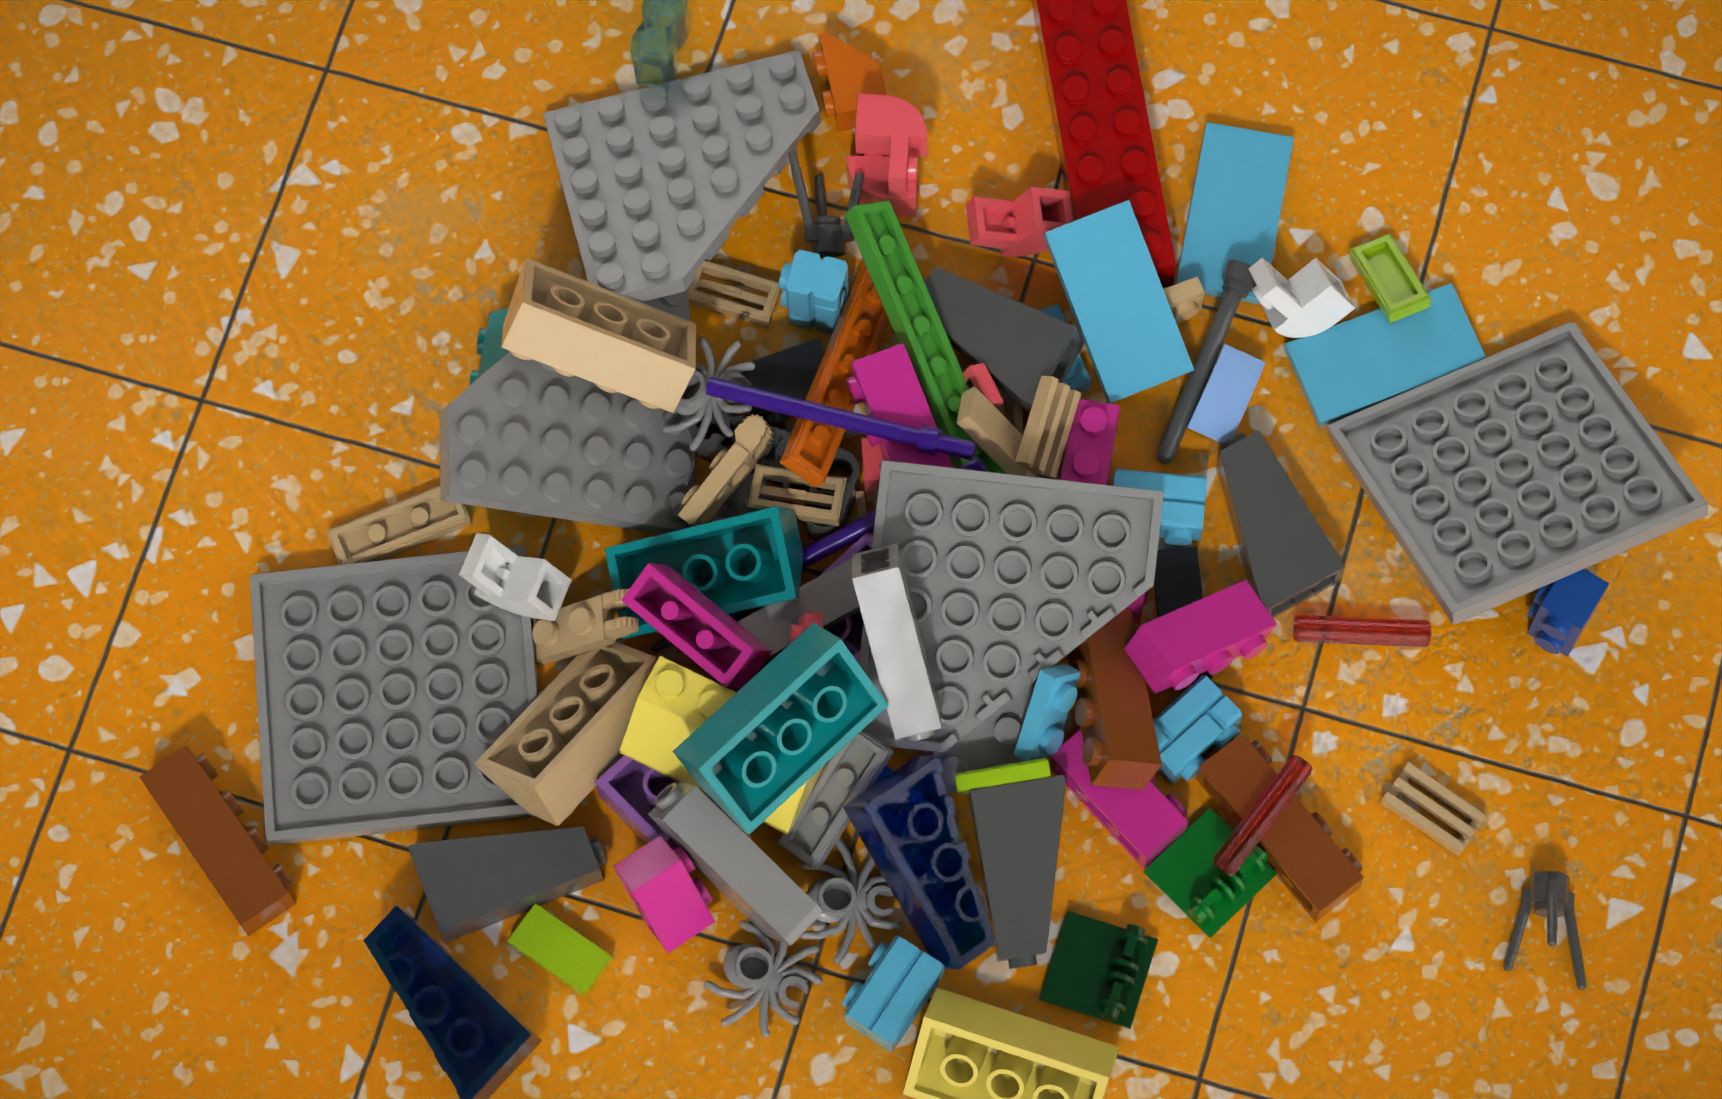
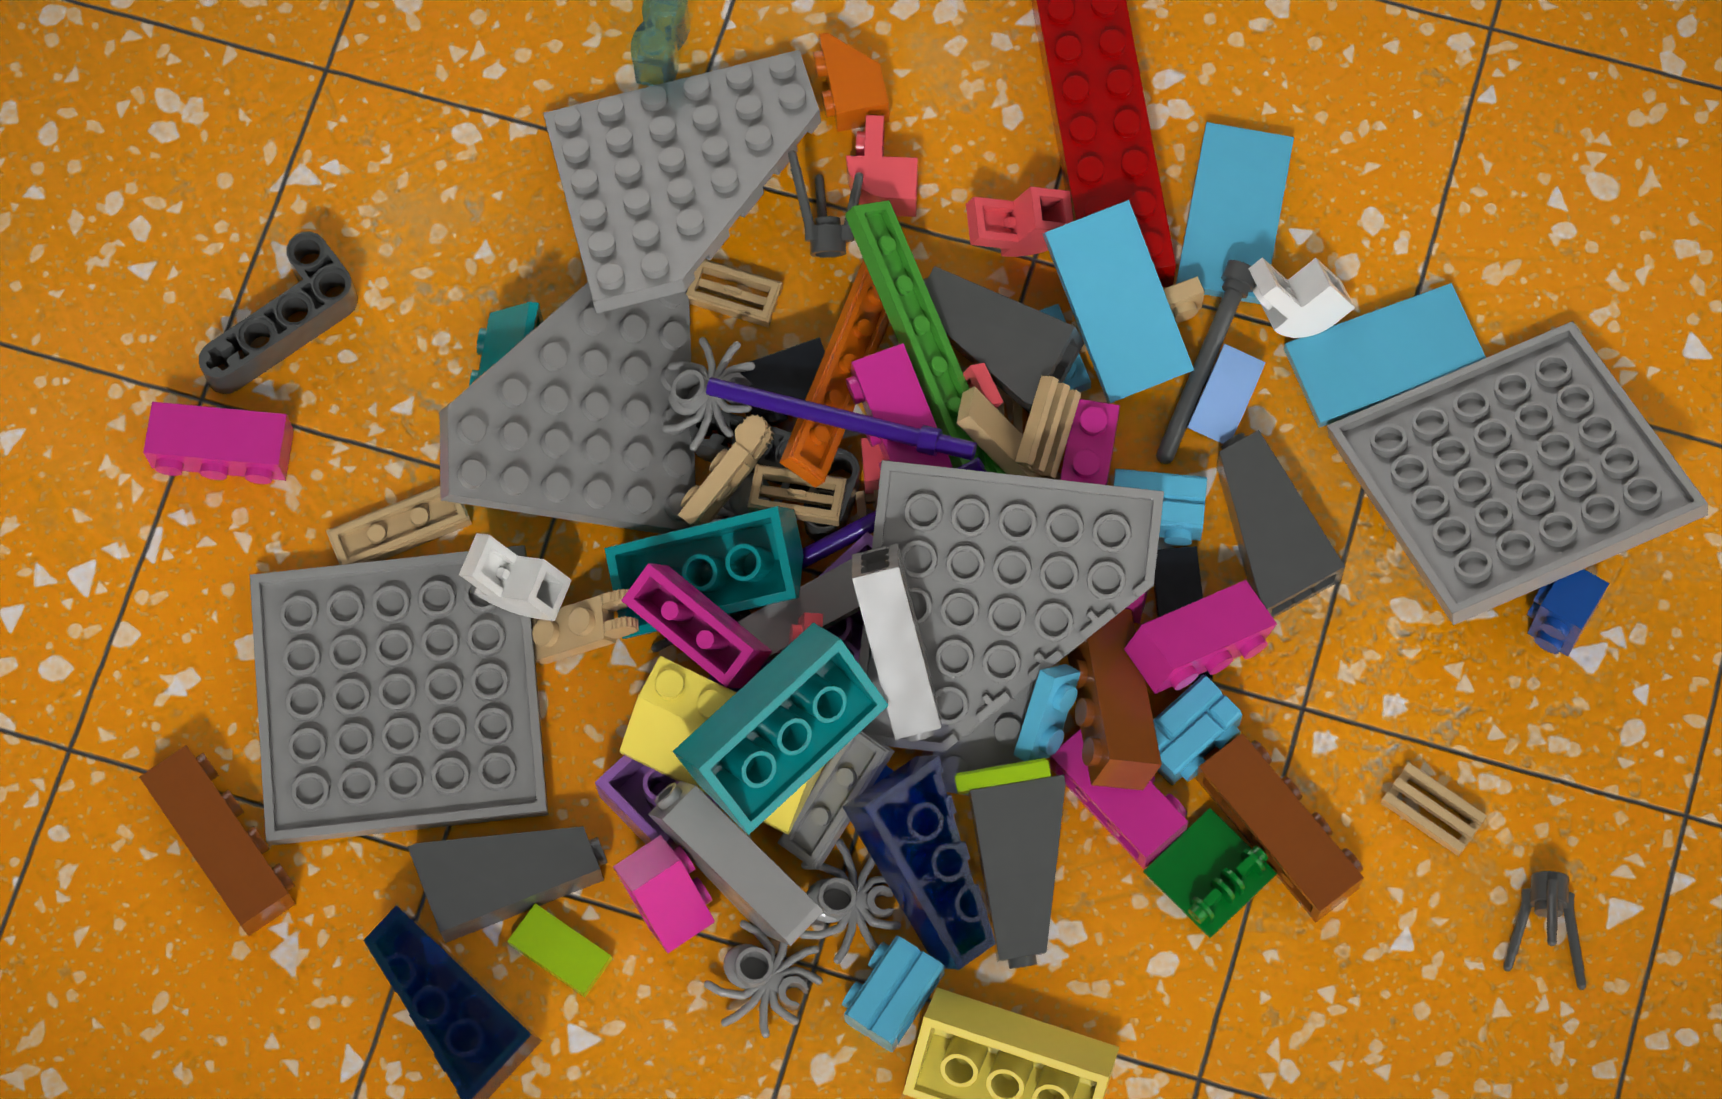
(218, 442): none -> dark pink brick
(273, 318): none -> dark grey beam
(569, 732): tan slope -> none
(600, 336): tan slope -> none
(814, 290): medium azure brick -> none
(895, 129): coral brick -> none
(1099, 969): dark green hinge -> none
(1262, 815): clear red axle -> none
(1361, 631): clear red axle -> none
(1390, 278): lime tile -> none

